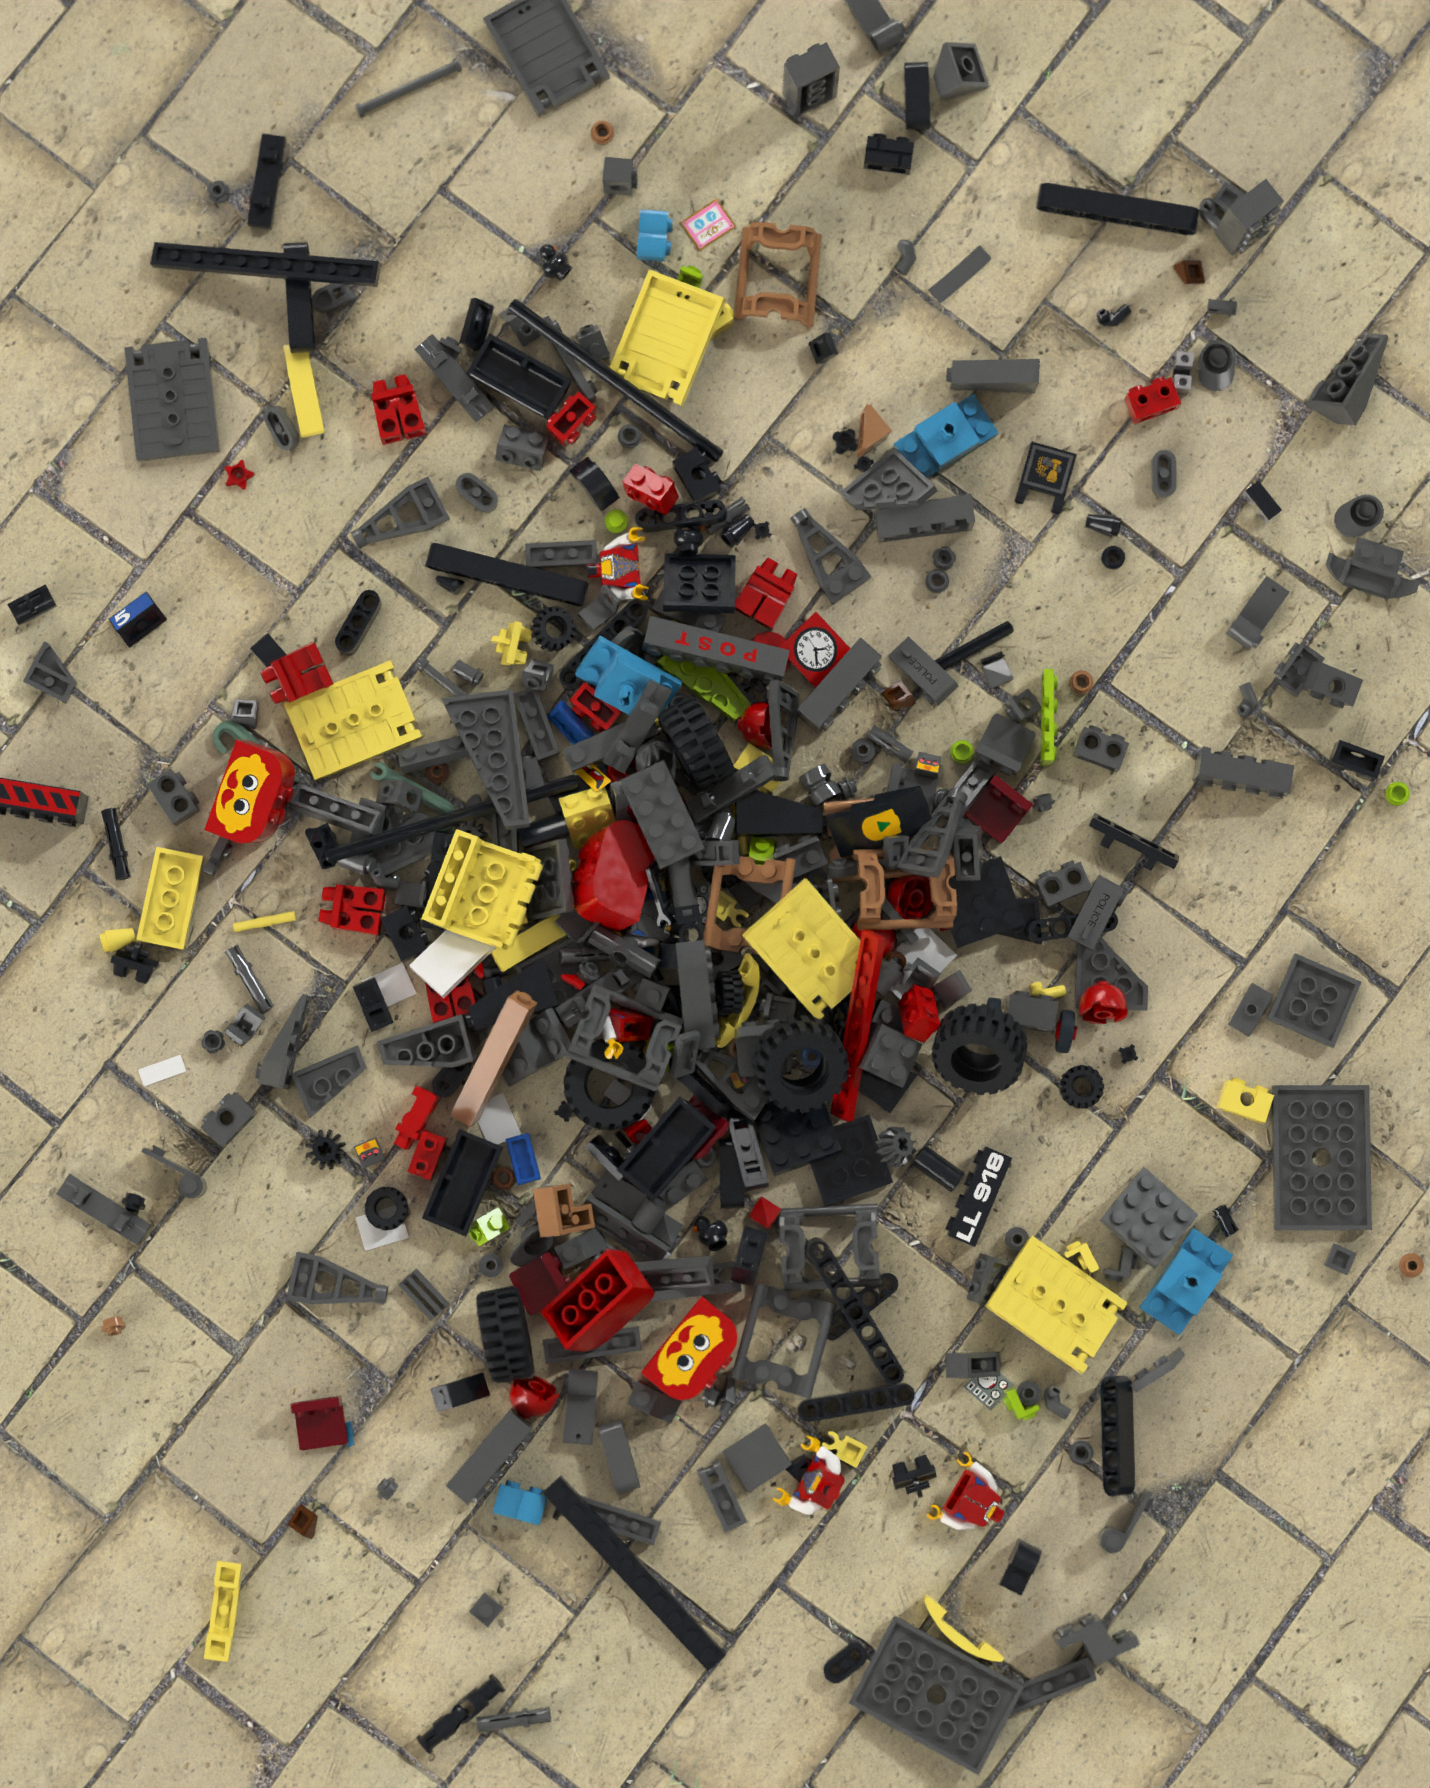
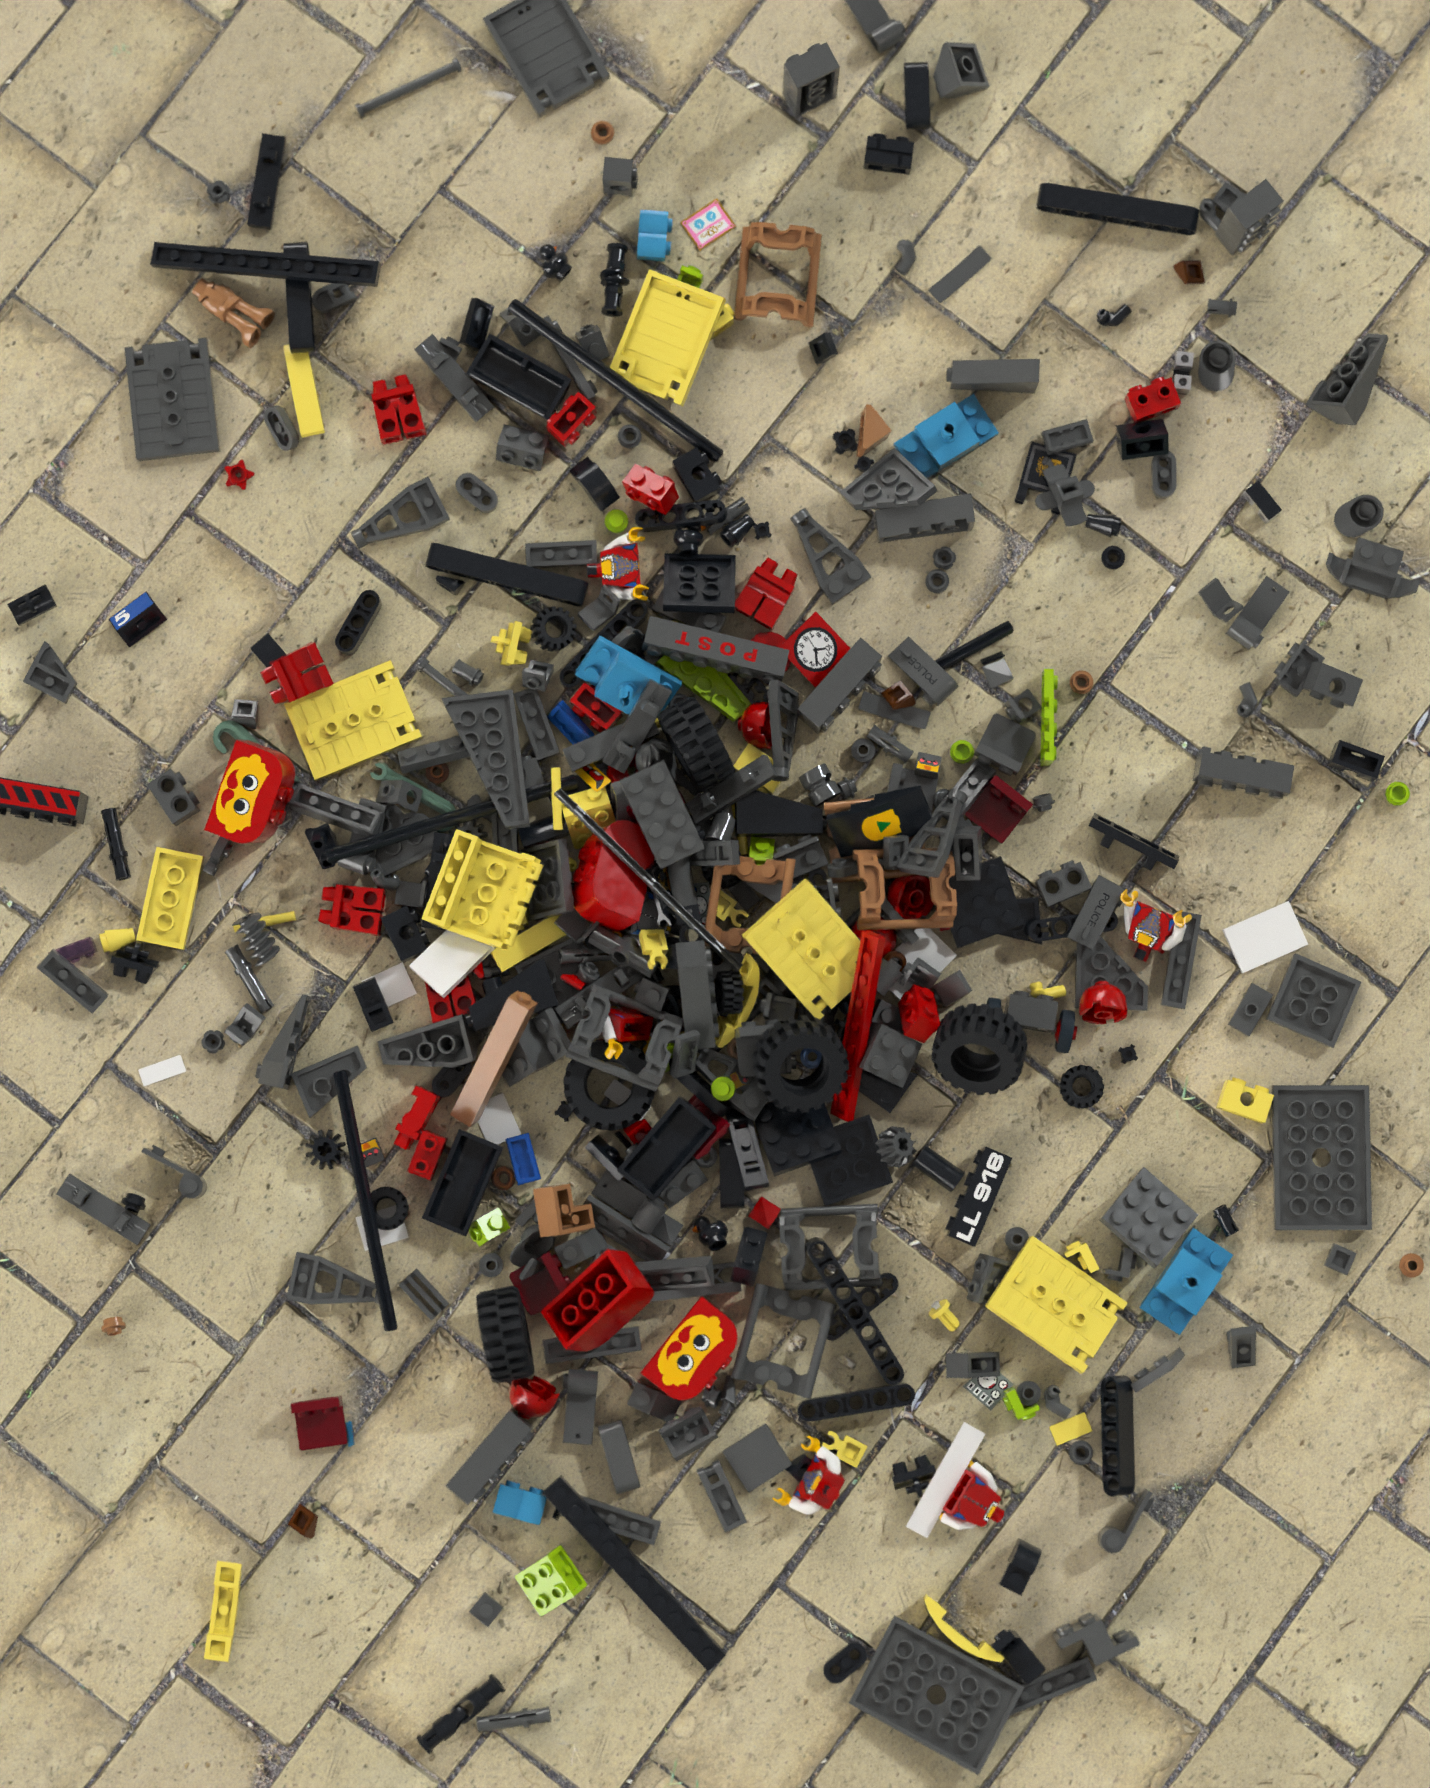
(72, 980): none -> dark grey plate
(78, 949): none -> clear purple piece
(222, 302): none -> medium nougat piece
(242, 1114): dark grey brick -> none
(257, 937): none -> dark grey piece
(365, 1201): none -> black axle
(386, 1488): dark grey plate -> none
(460, 1392): black brick -> none
(531, 1268): none -> dark grey slope
(551, 1581): none -> lime bracket
(556, 803): none -> light yellow piece
(613, 279): none -> black piece
(648, 879): none -> dark grey piece
(654, 944): none -> light yellow plate
(688, 1433): none -> dark grey bracket
(723, 1088): none -> lime plate
(908, 715): none -> dark grey sticker
(941, 1311): none -> light yellow piece
(945, 1480): none -> white sticker
(1018, 1655): none -> black bracket
(1065, 494): none -> dark grey piece
(1067, 437): none -> dark grey plate
(1070, 1428): none -> light yellow sticker
(1099, 754): dark grey brick -> none
(1142, 439): none -> black brick
(1151, 927): none -> torso
(1180, 966): none -> dark grey plate
(1219, 600): none -> dark grey bracket
(1242, 1346): none -> dark grey slope
(1265, 937): none -> white tile

